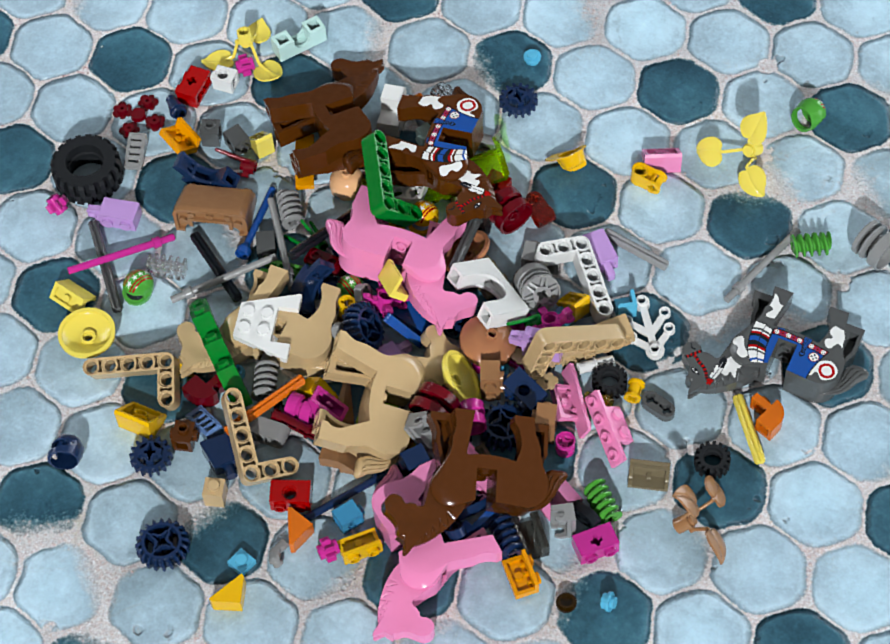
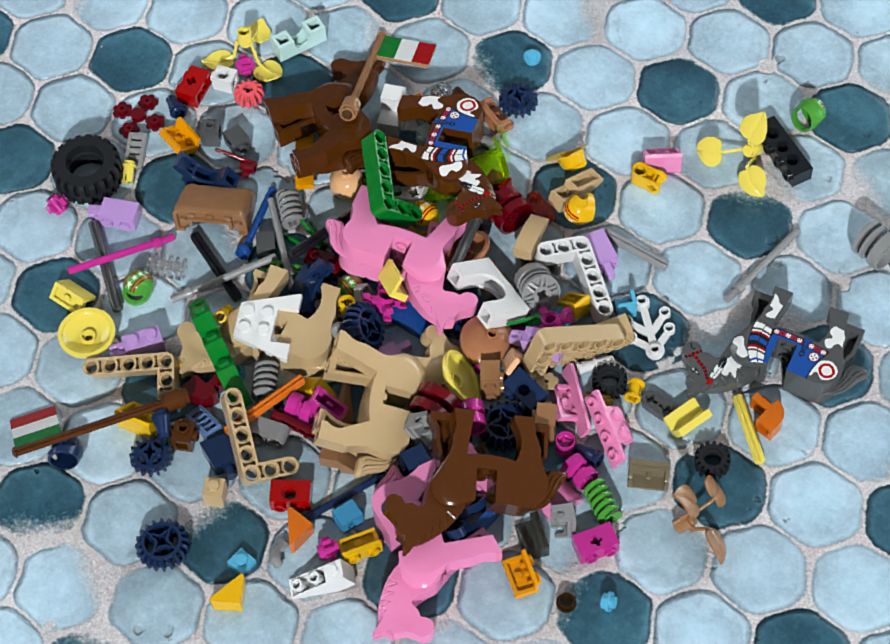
(43, 426): none -> flag
(128, 171): none -> light yellow pin
(139, 342): none -> lavender hinge
(162, 423): none -> dark blue cone
(222, 314): none -> yellow pin
(248, 94): none -> coral gear
(262, 144): light yellow slope -> none
(323, 580): none -> white slope
(391, 50): none -> flag
(402, 329): blue beam -> none
(494, 117): none -> nougat hinge
(506, 536): dark blue piece -> none
(511, 361): none -> light nougat slope
(530, 237): none -> tan slope
(575, 185): none -> tan slope
(579, 210): none -> yellow helmet
(579, 471): none -> dark pink wheel
(586, 515): black beam -> none
(592, 455): none -> dark blue cone
(686, 418): none -> light yellow panel
(786, 154): none -> black brick
(811, 244): bright green piece -> none

